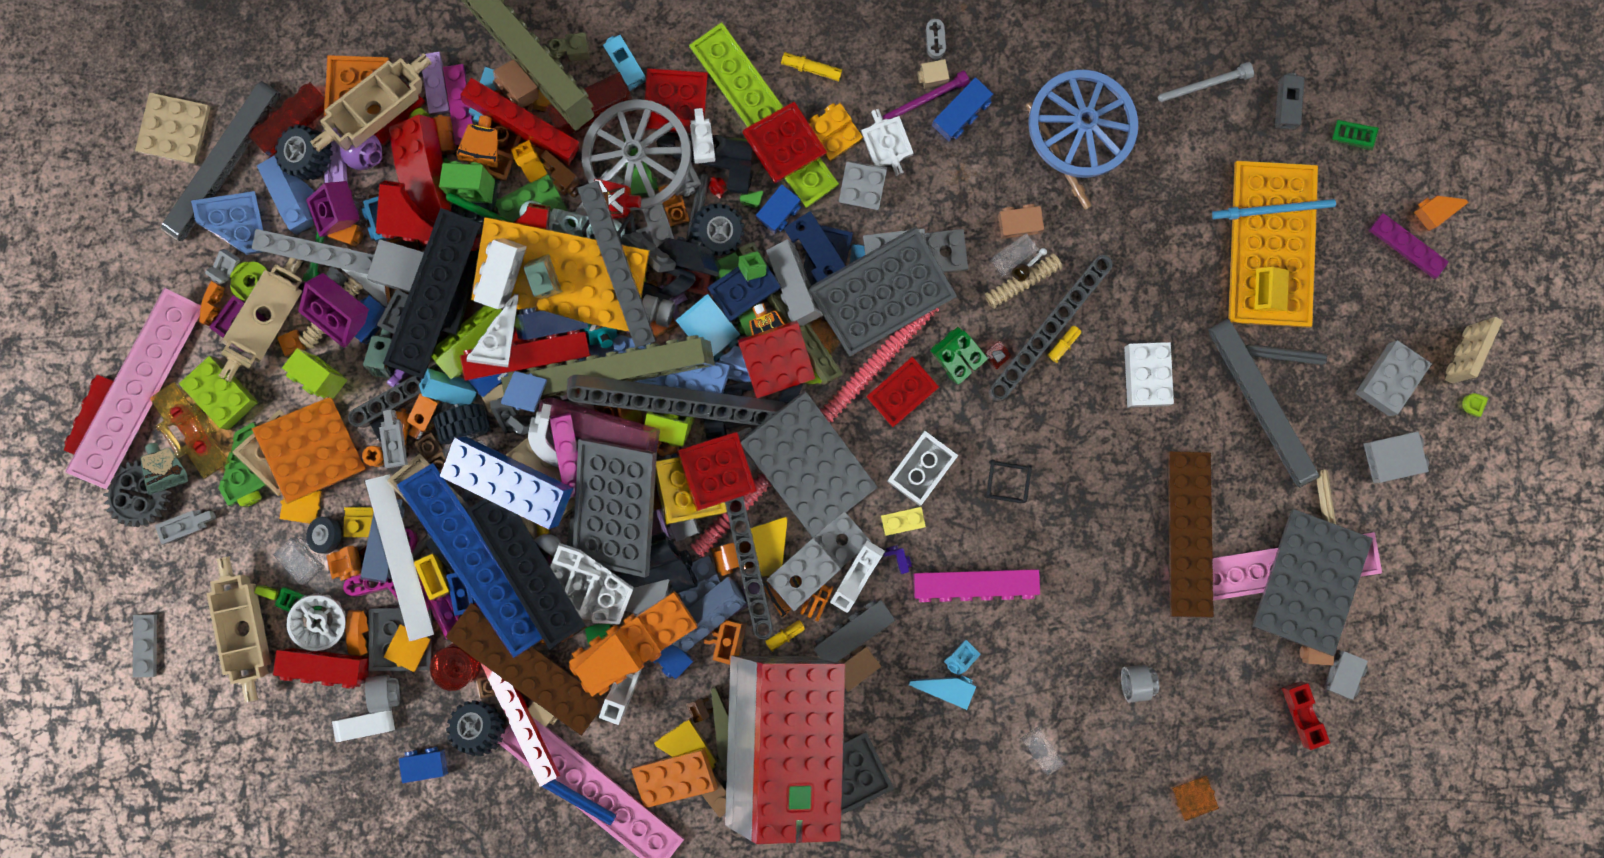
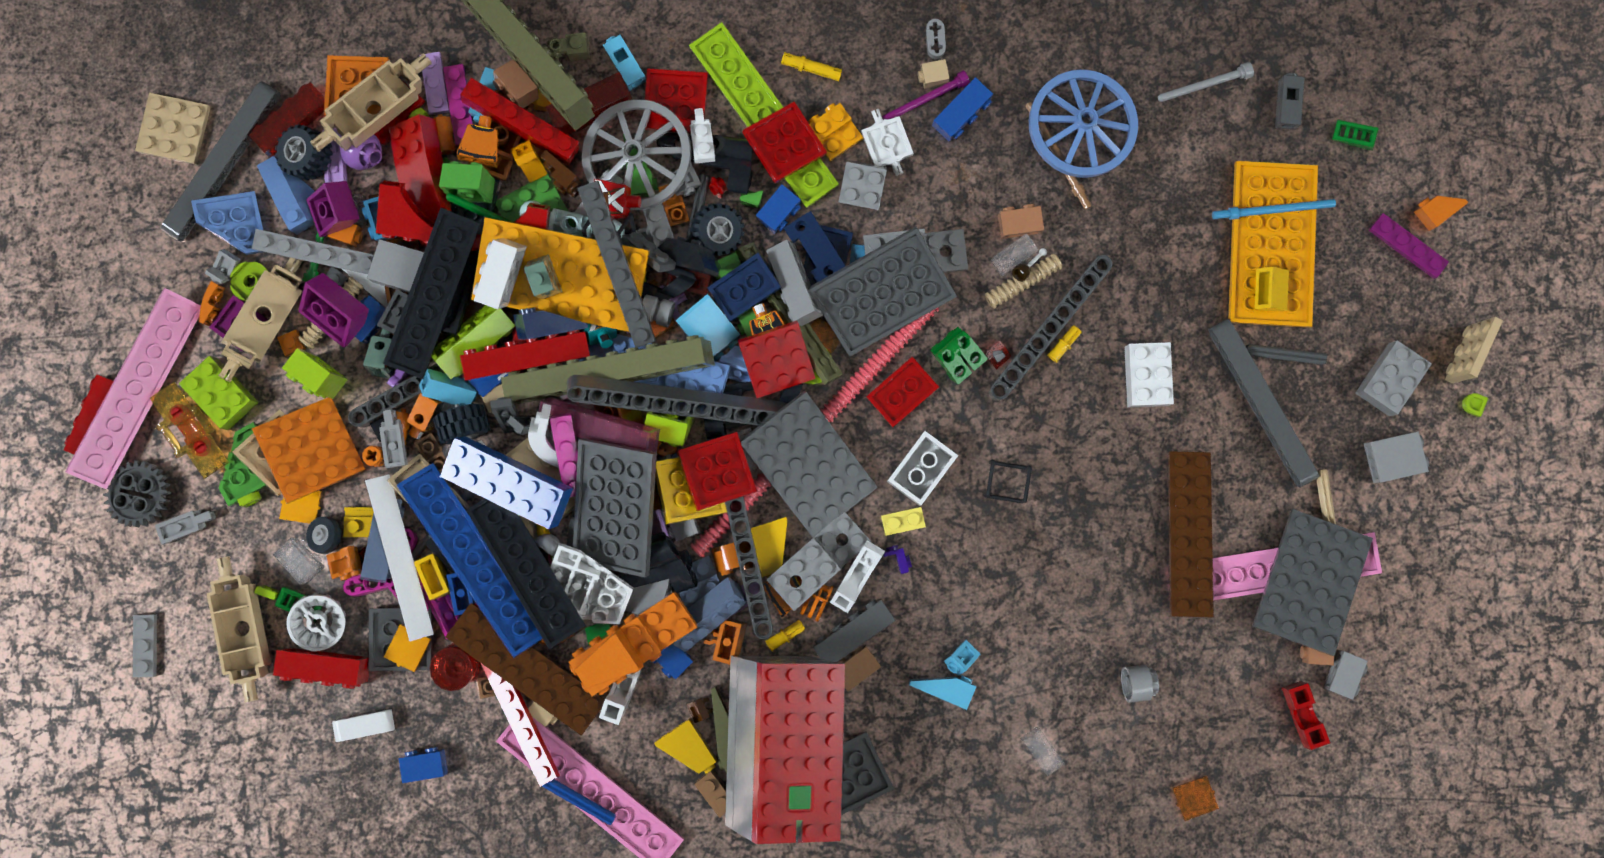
(161, 469): torso -> none
(356, 625): orange slope -> none
(381, 693): light grey piece -> none
(475, 728): black wheel -> none
(496, 343): white wing -> none
(524, 391): medium blue piece -> none
(674, 778): orange plate -> none
(752, 265): bright green slope -> none
(976, 584): dark pink brick -> none

